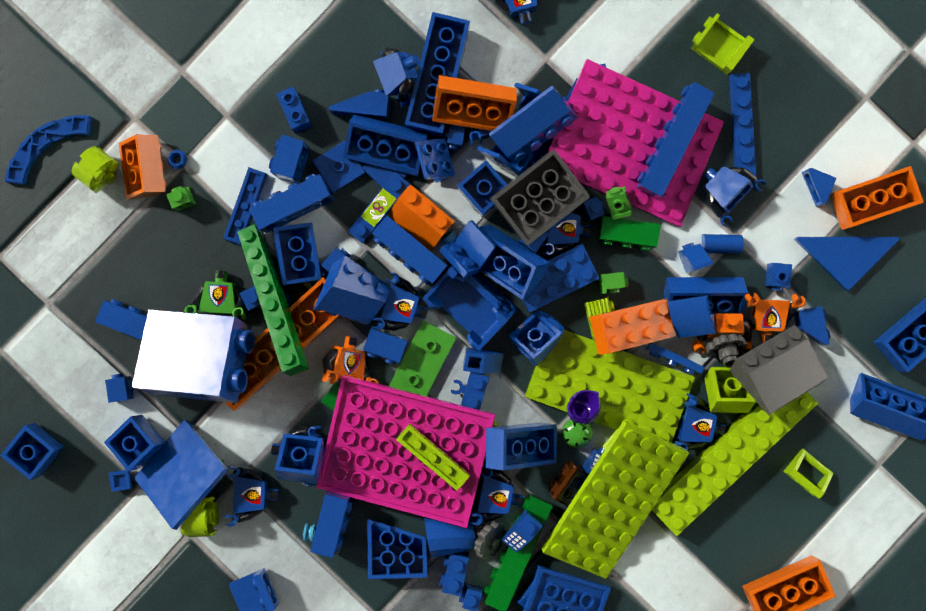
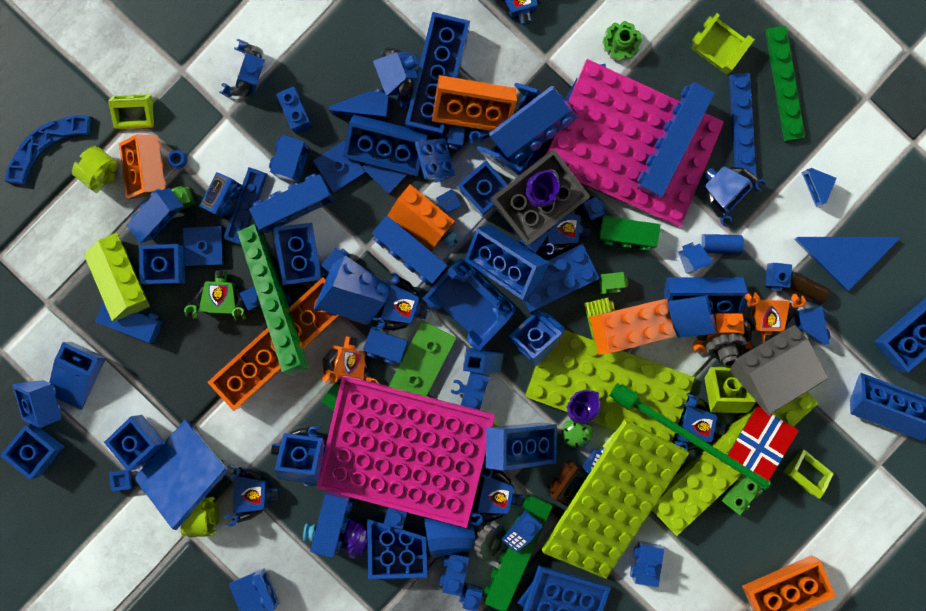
(37, 402): none -> blue slope
(75, 373): none -> blue slope
(116, 277): none -> lime slope
(119, 388): blue brick -> none
(132, 100): none -> lime tile
(154, 215): none -> blue brick
(161, 264): none -> blue brick
(194, 356): brick -> none
(203, 246): none -> blue plate
(221, 195): none -> blue slope
(249, 71): none -> blue torso
(355, 539): none -> dark purple hair
(378, 207): plate -> none
(395, 518): none -> blue brick
(433, 457): lime plate -> none
(448, 201): none -> blue tile
(469, 250): blue bracket -> none
(543, 188): none -> dark purple hair
(618, 202): bright green brick -> none
(622, 41): none -> bright green plant
(647, 564): none -> blue brick
(674, 359): blue plate -> none
(740, 494): none -> bright green brick
(754, 451): none -> flag
(785, 83): none -> green plate
(808, 288): none -> dark brown brick
(876, 198): orange brick -> none

